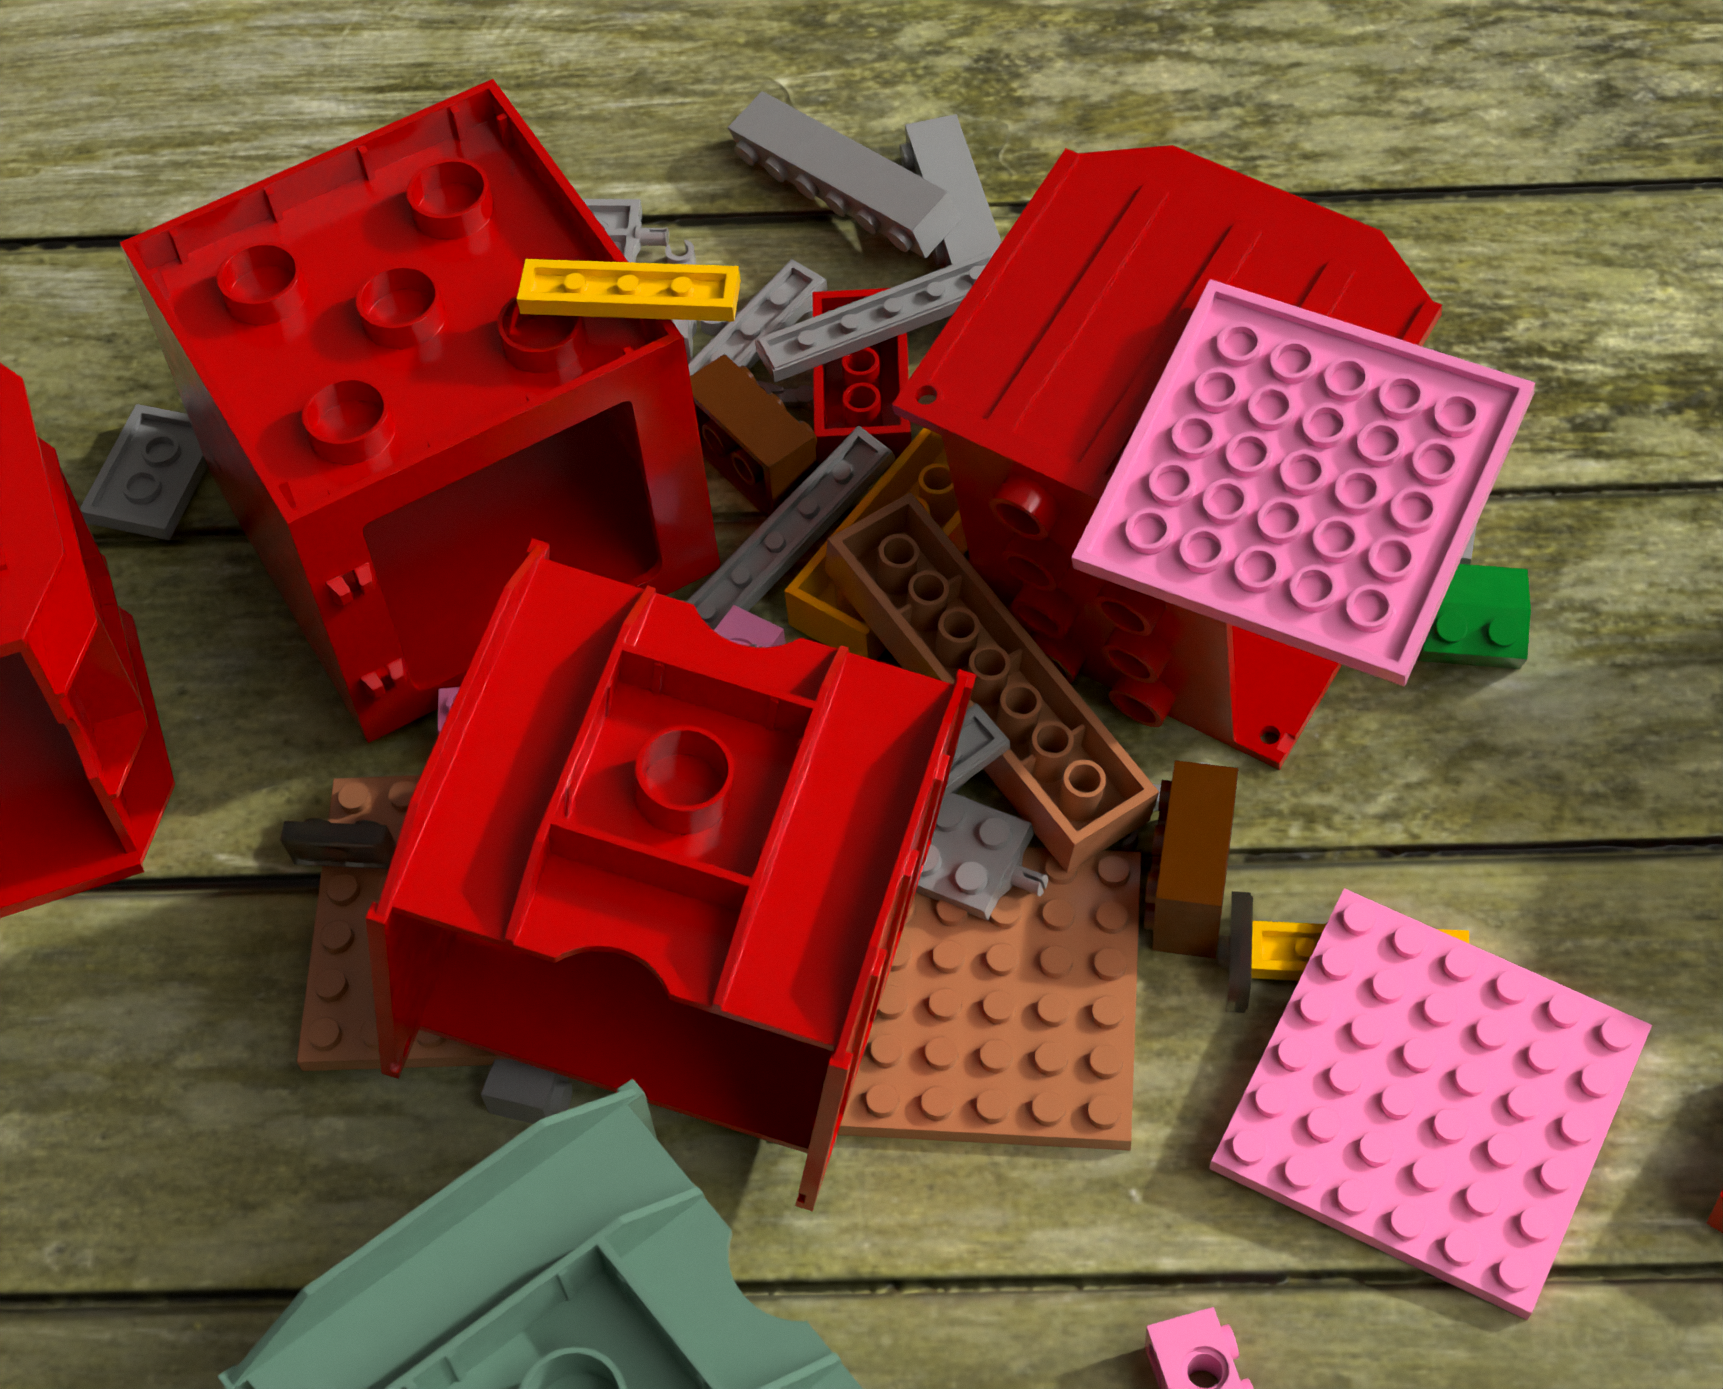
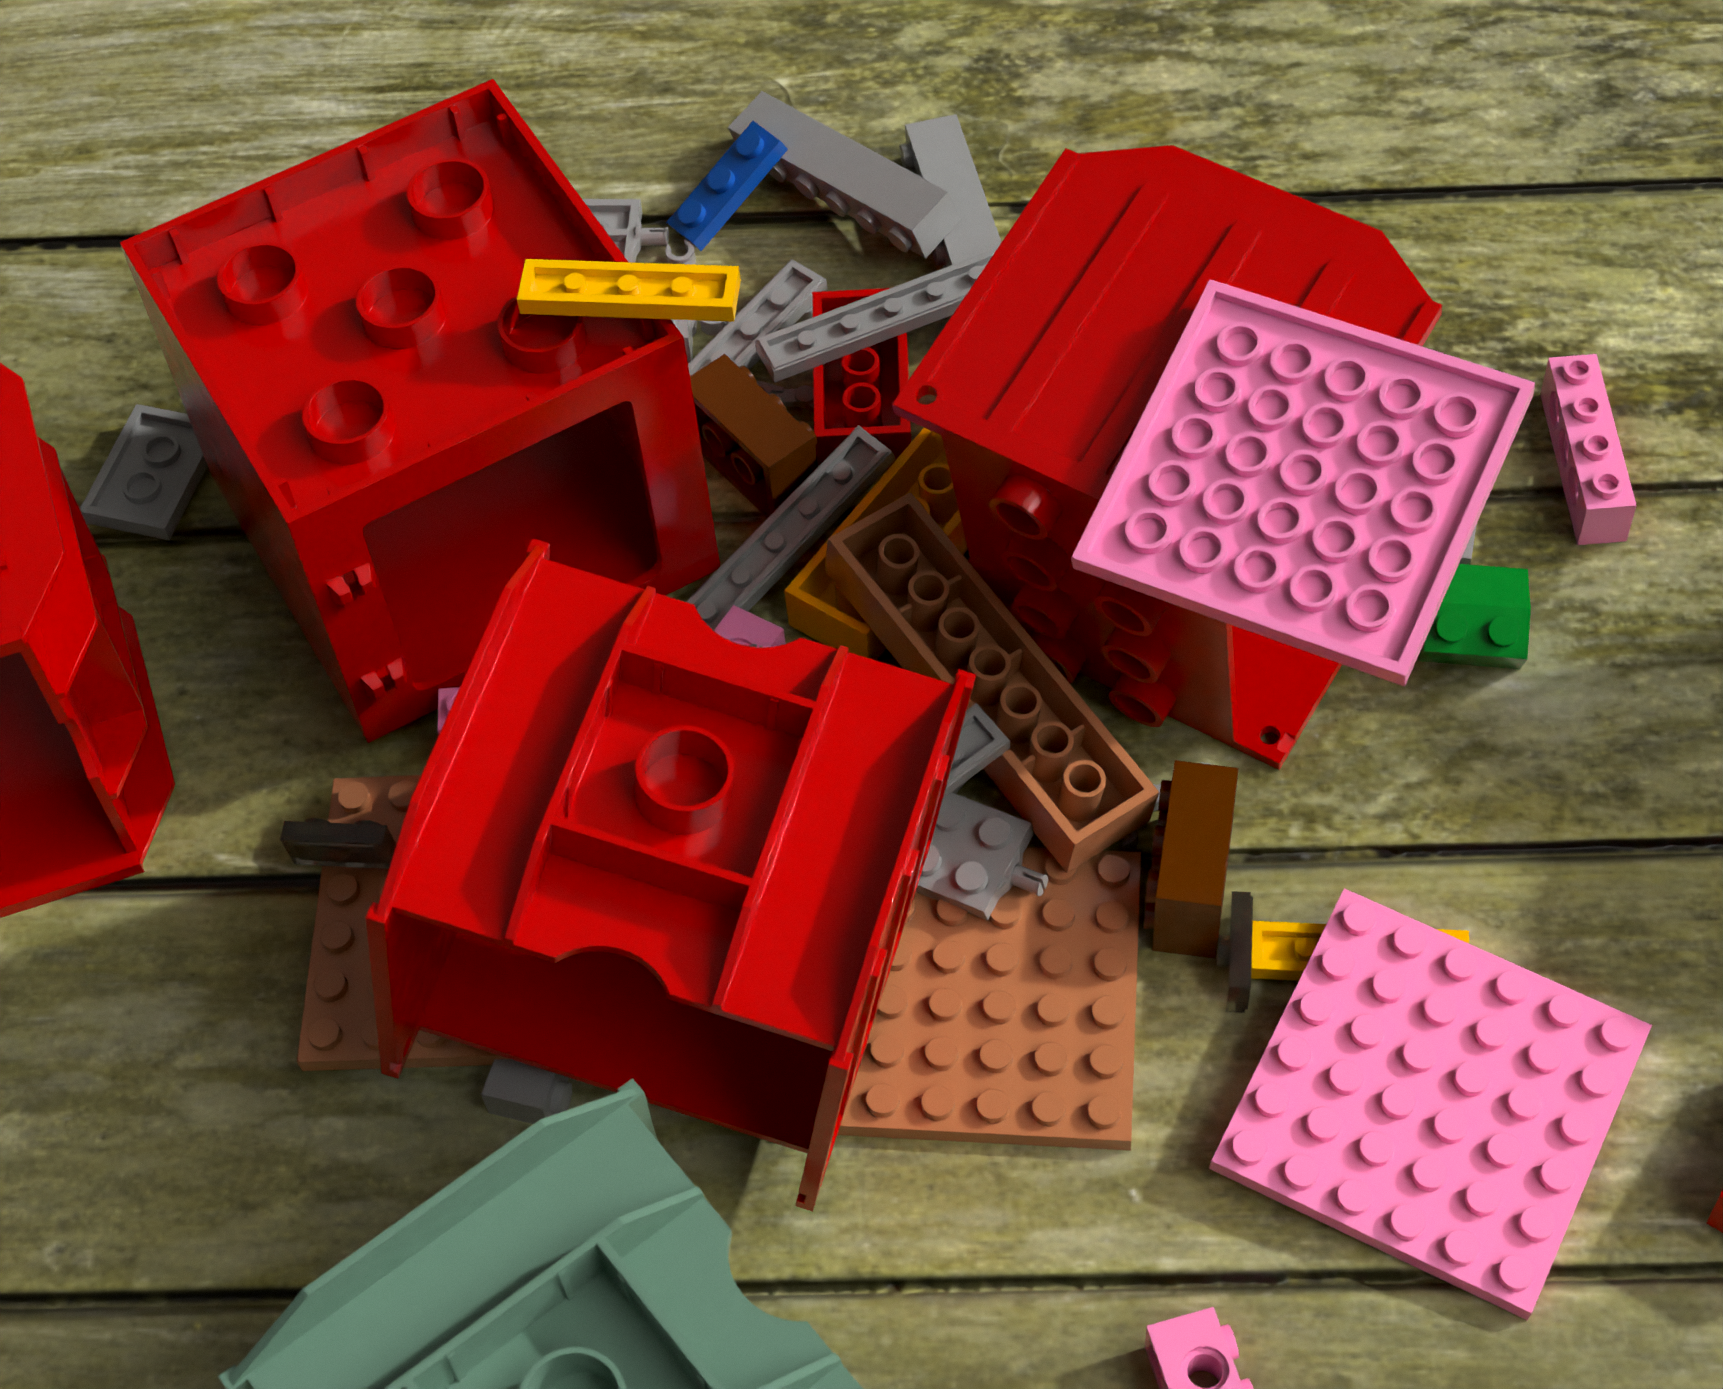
(727, 185): none -> blue plate
(1587, 450): none -> bright pink brick

